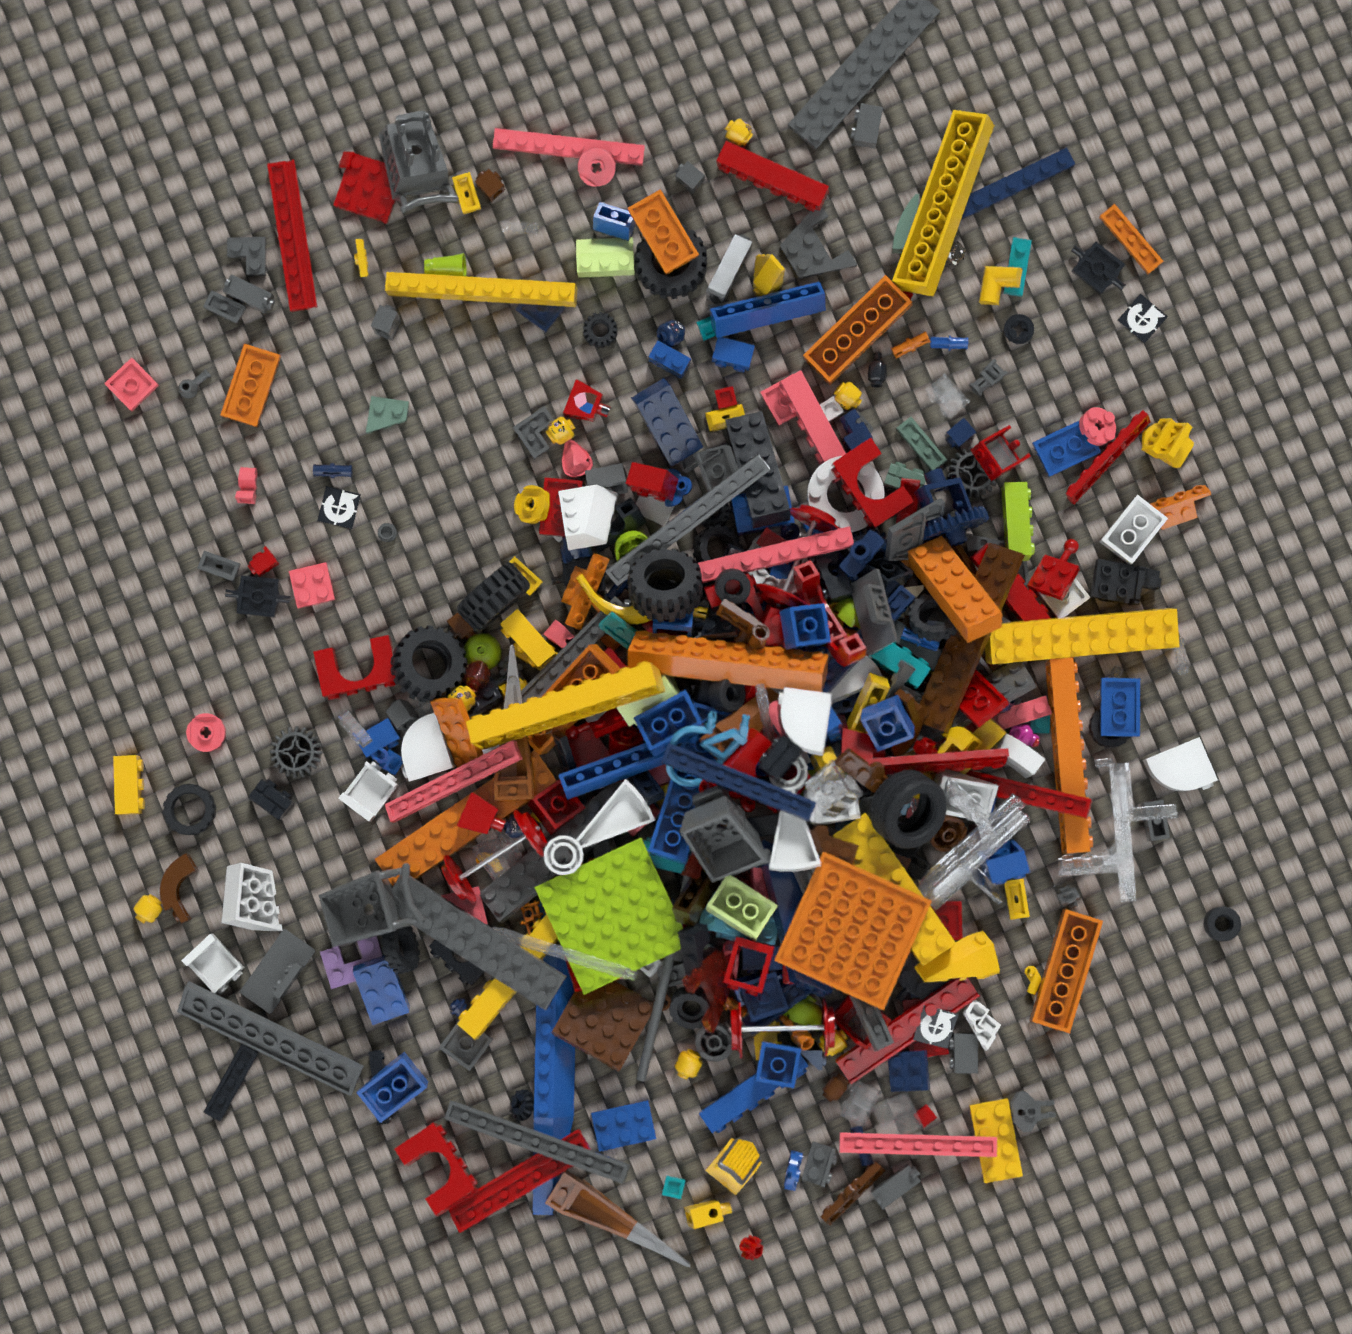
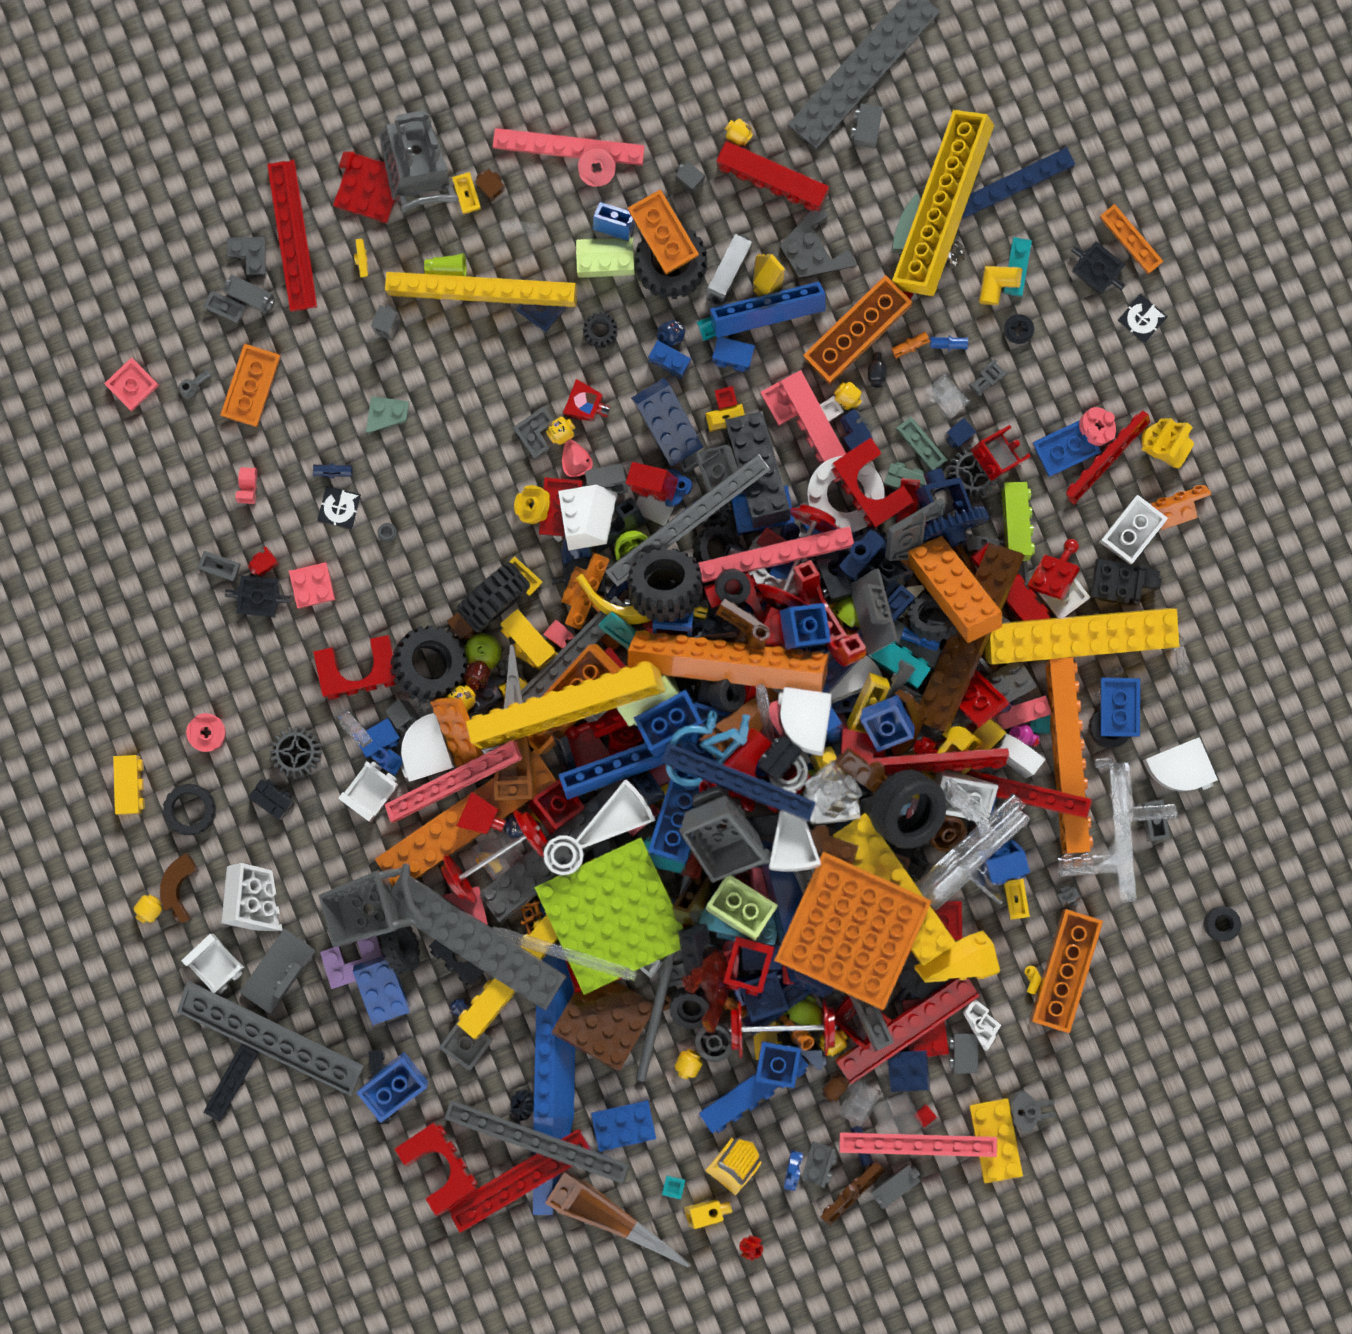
(936, 1028): sticker -> none

